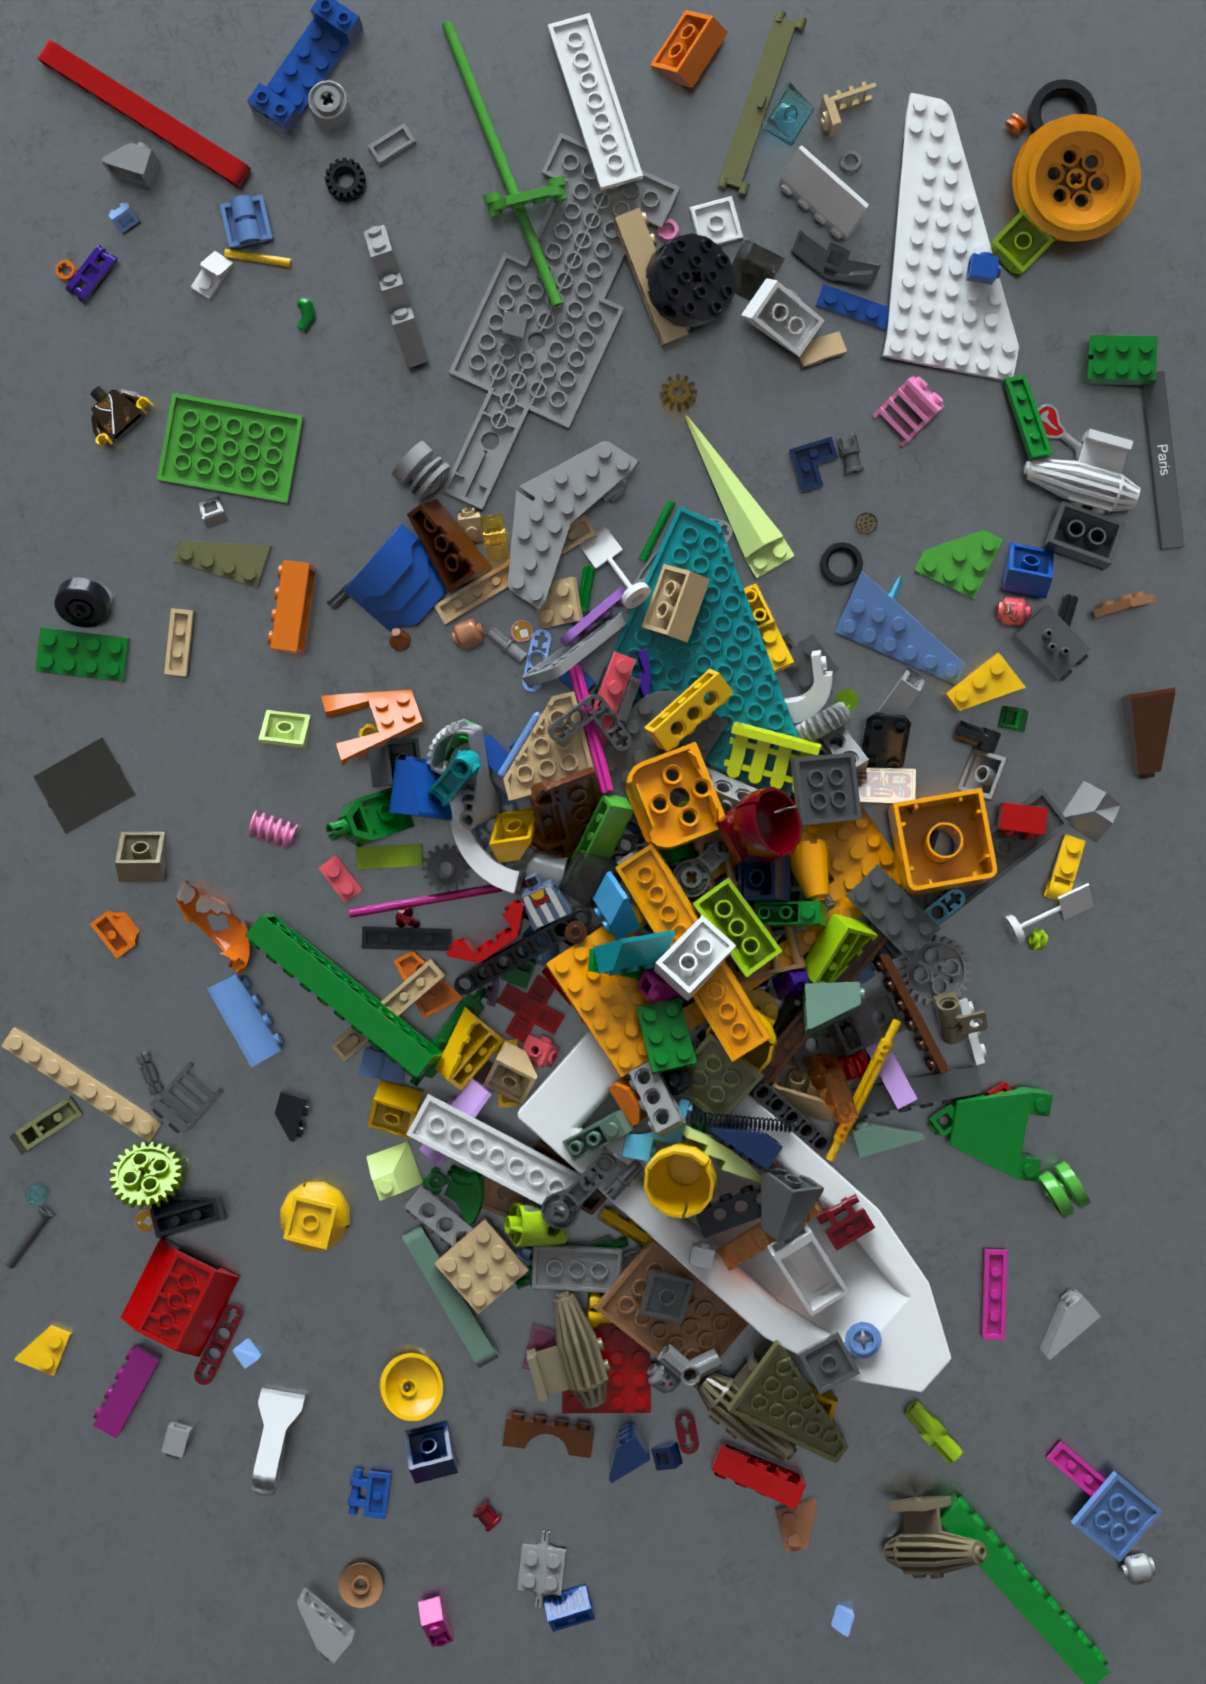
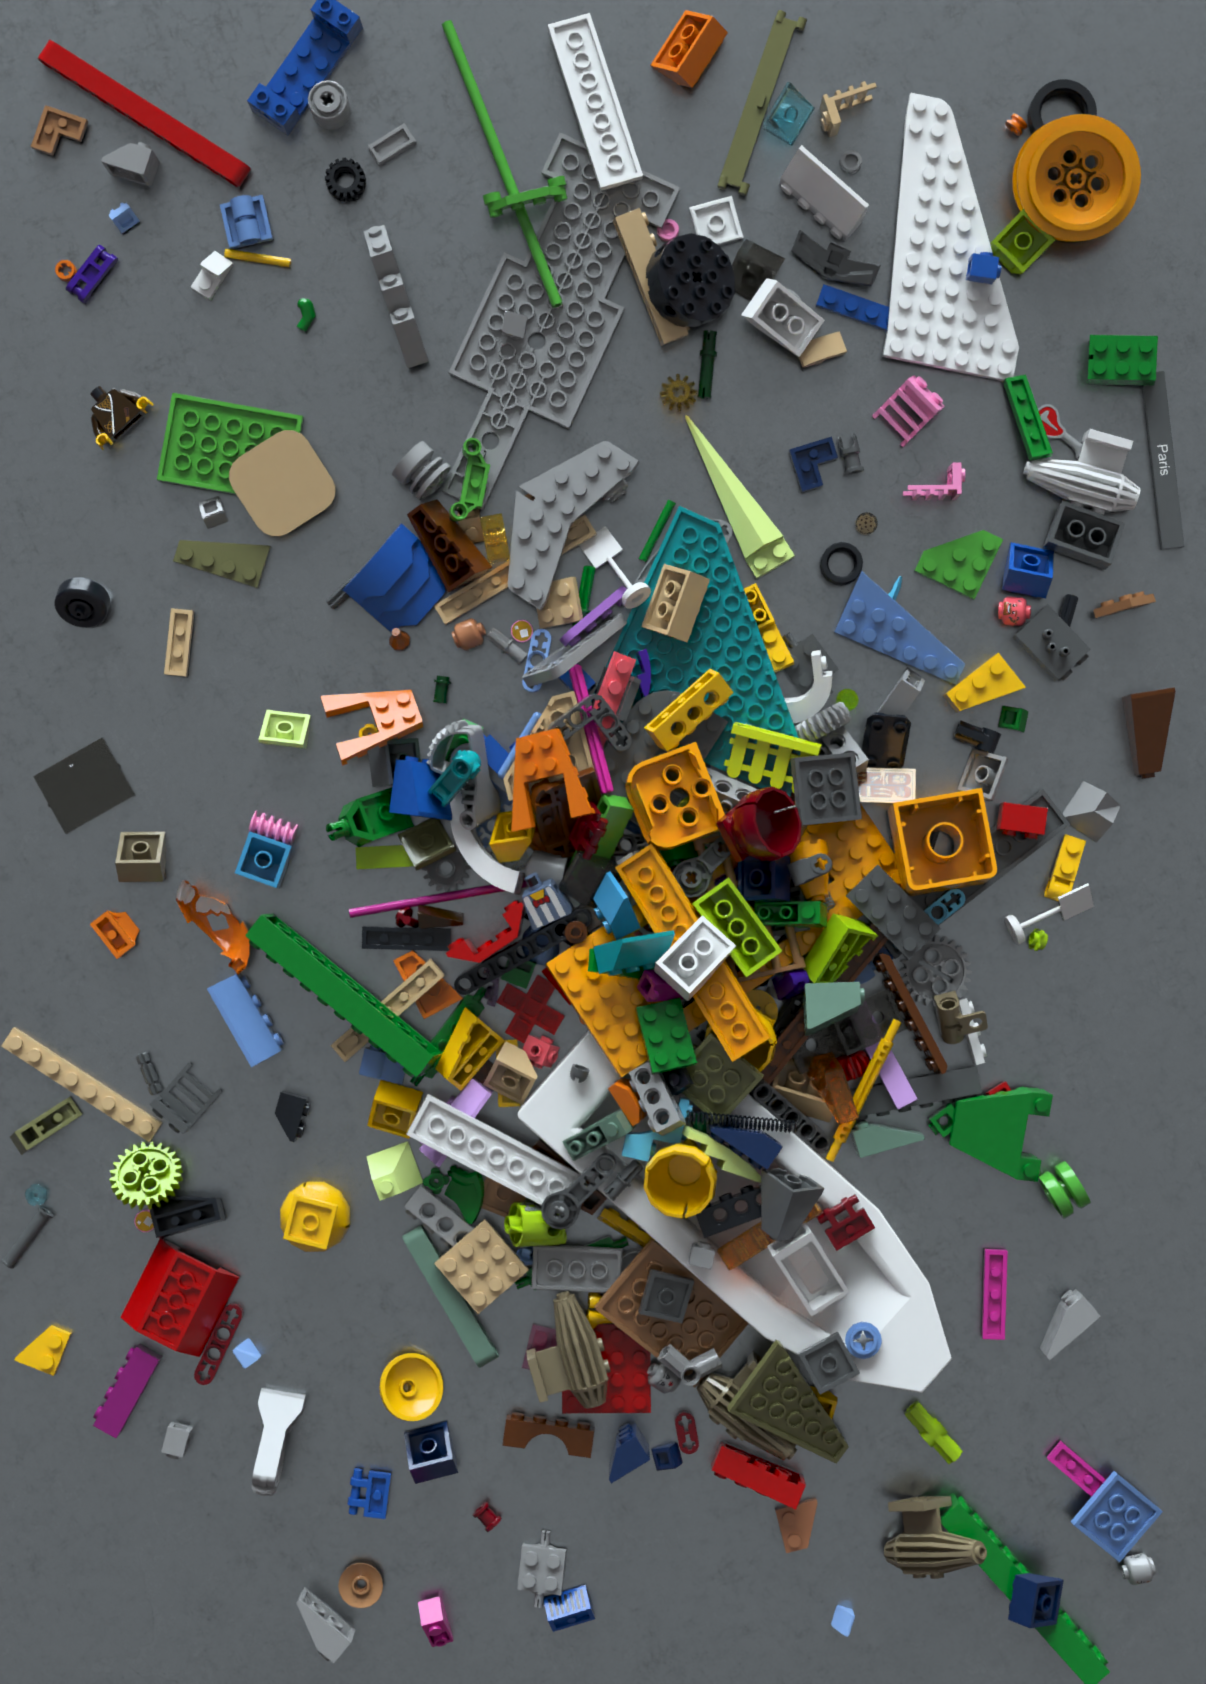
(56, 124): none -> medium nougat plate
(82, 654): green plate -> none
(264, 860): none -> dark azure slope
(282, 483): none -> tan tile
(292, 607): orange piece -> none
(340, 879): coral plate -> none
(426, 843): none -> olive tile
(435, 917): none -> dark brown slope
(441, 689): none -> dark green pin
(473, 483): none -> bright green plate
(540, 758): none -> orange wing
(579, 1072): none -> dark grey hinge
(588, 832): none -> dark red plate
(707, 364): none -> dark green pin
(806, 871): none -> dark grey piece
(955, 477): none -> bright pink plate
(1035, 1600): none -> dark blue slope

